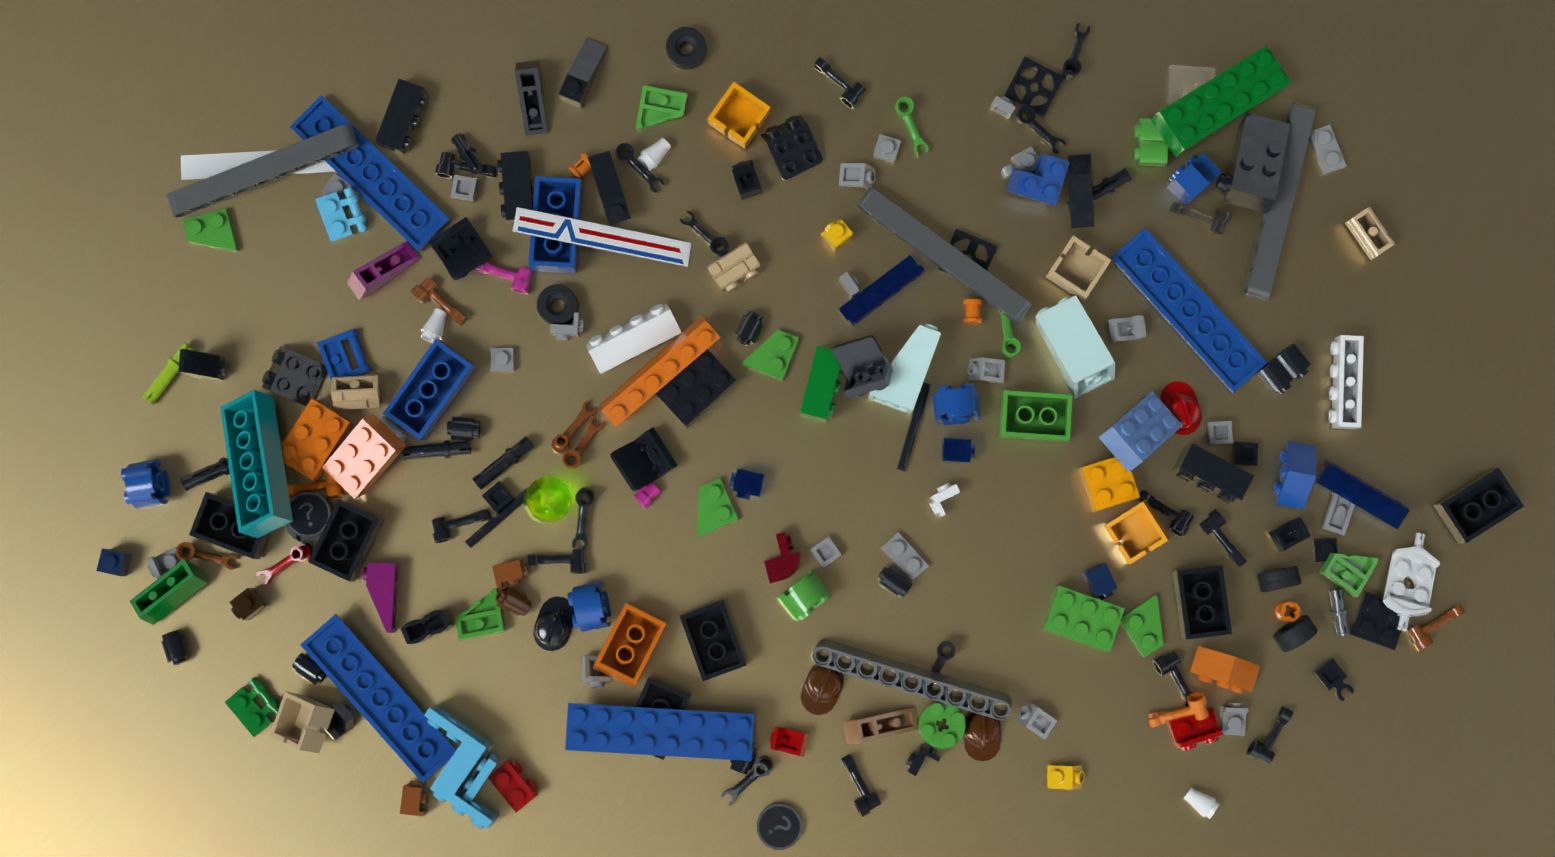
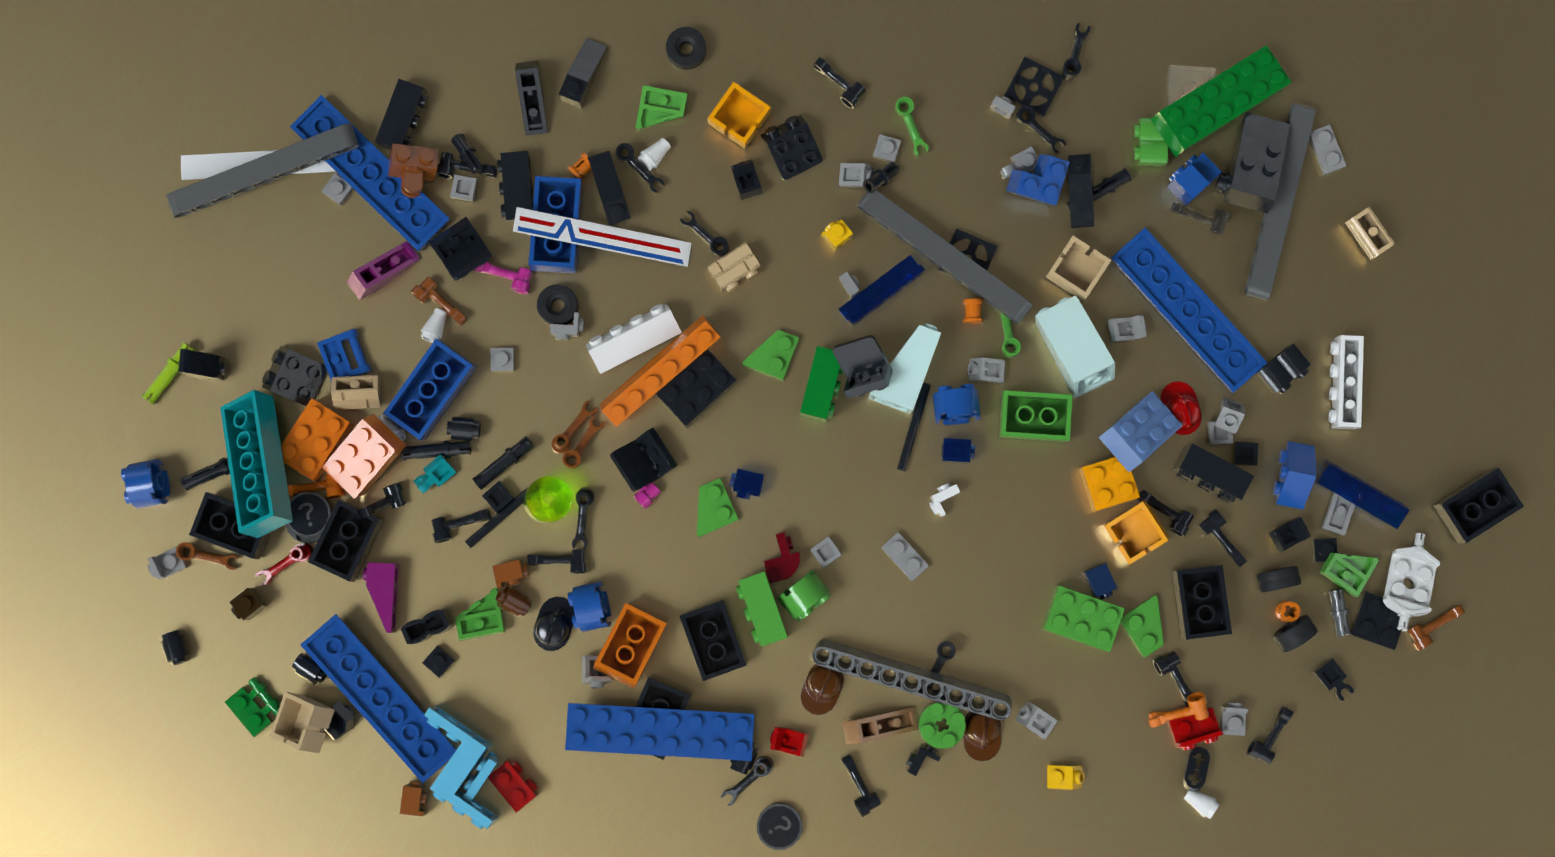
(114, 562): dark blue brick -> none
(168, 592): green brick -> none
(212, 230): bright green wing -> none
(334, 215): medium azure plate -> none
(393, 497): none -> black brick
(413, 166): none -> dark orange brick
(436, 472): none -> teal plate
(438, 661): none -> black plate
(749, 328): black brick -> none
(761, 609): none -> bright green brick
(881, 177): none -> black axle
(894, 581): black brick -> none
(1191, 767): none -> black beam
(1225, 669): orange brick -> none
(1230, 415): none -> light grey bracket

